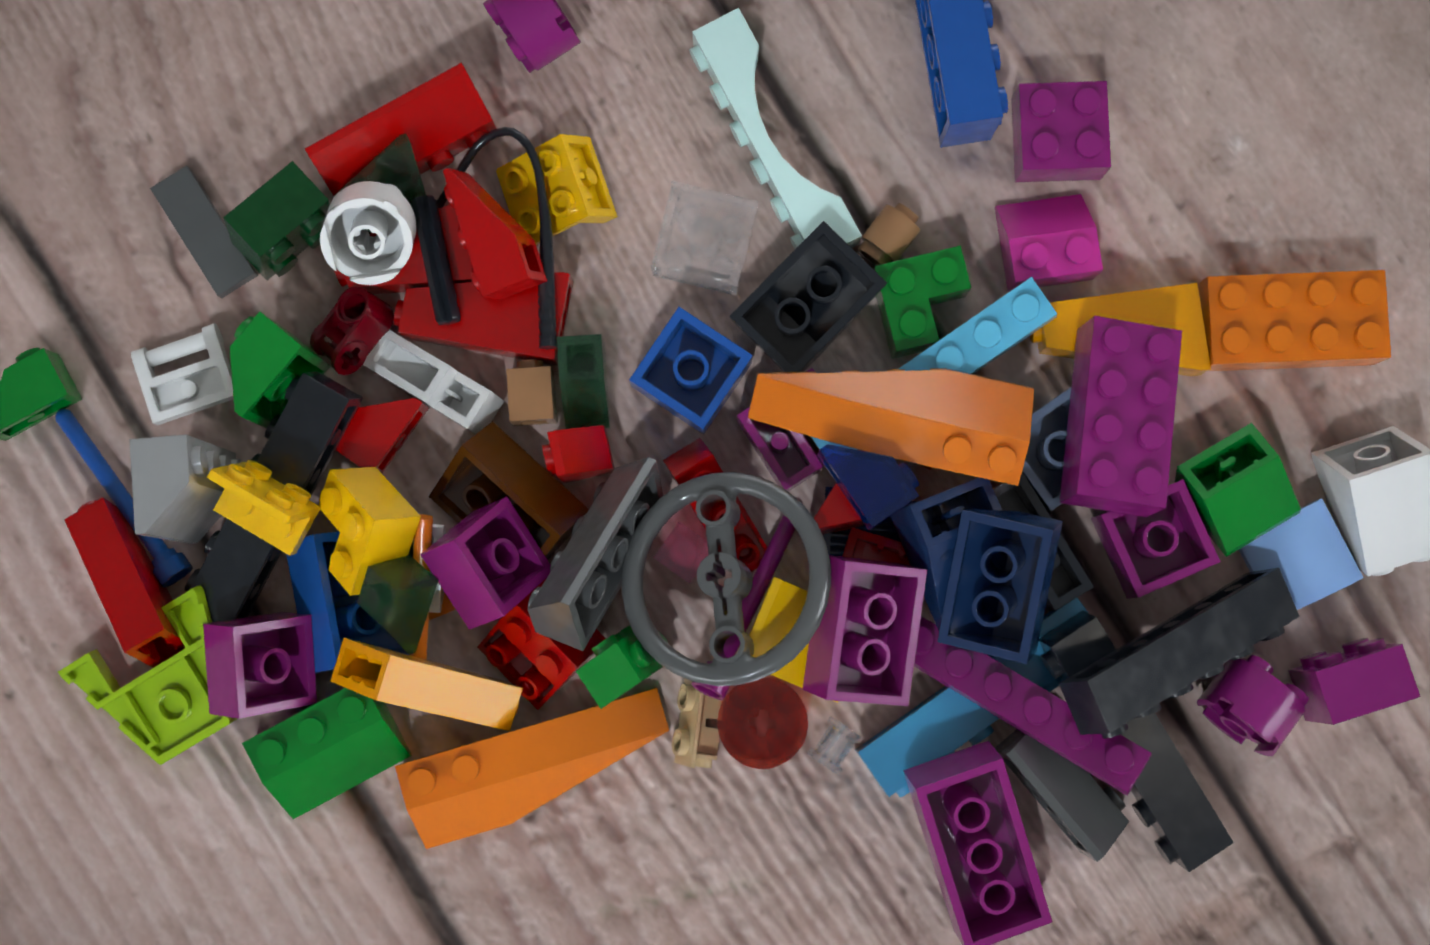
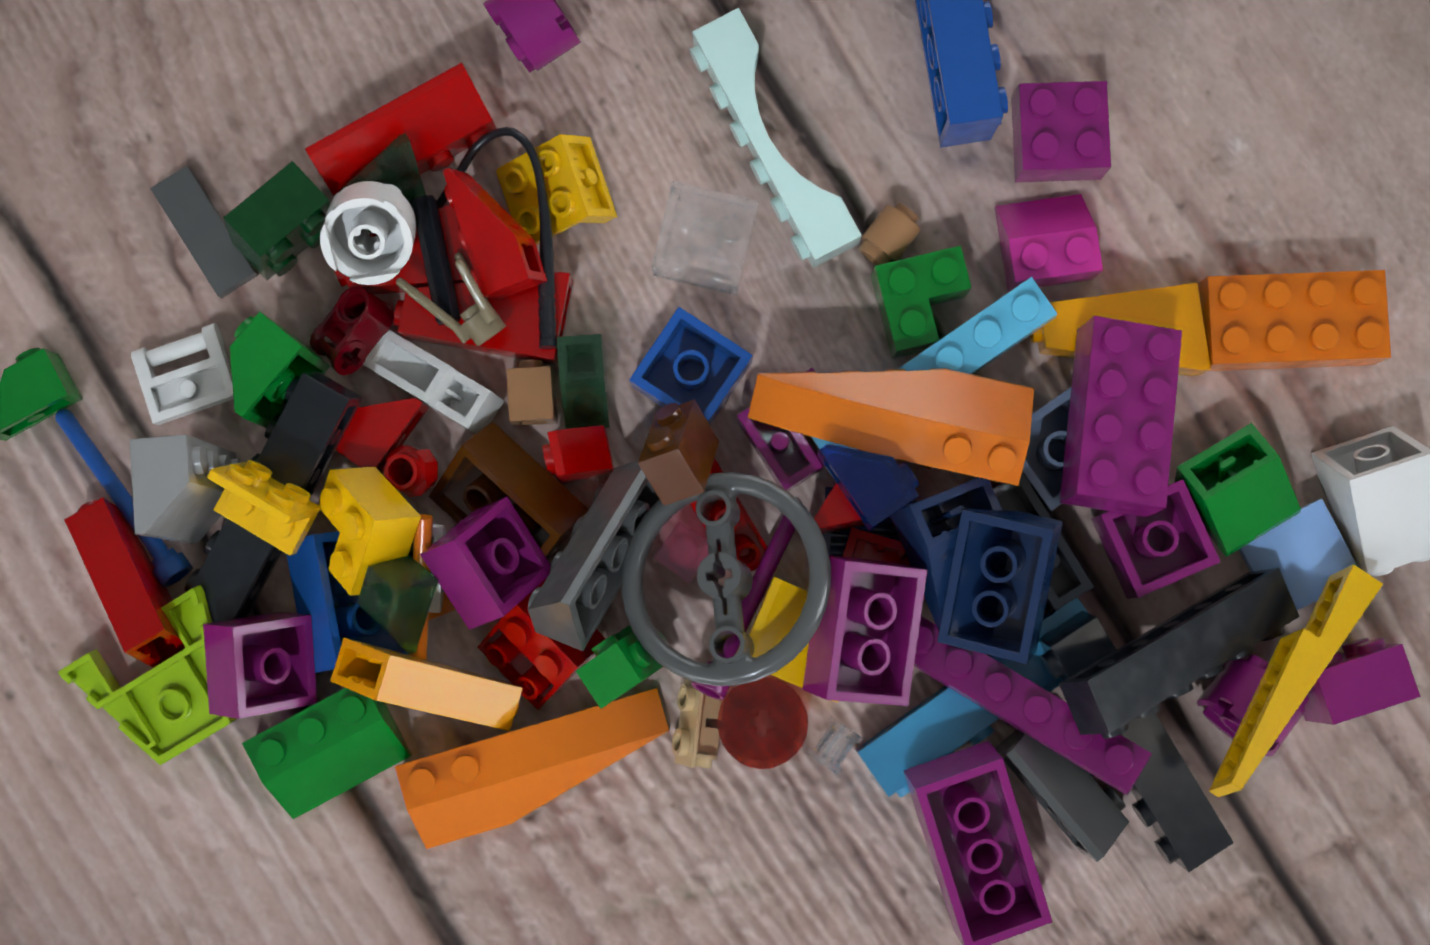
(411, 470): none -> red rock
(480, 319): none -> dark tan plant
(678, 452): none -> reddish brown brick
(808, 300): black slope -> none
(1293, 672): none -> yellow slope

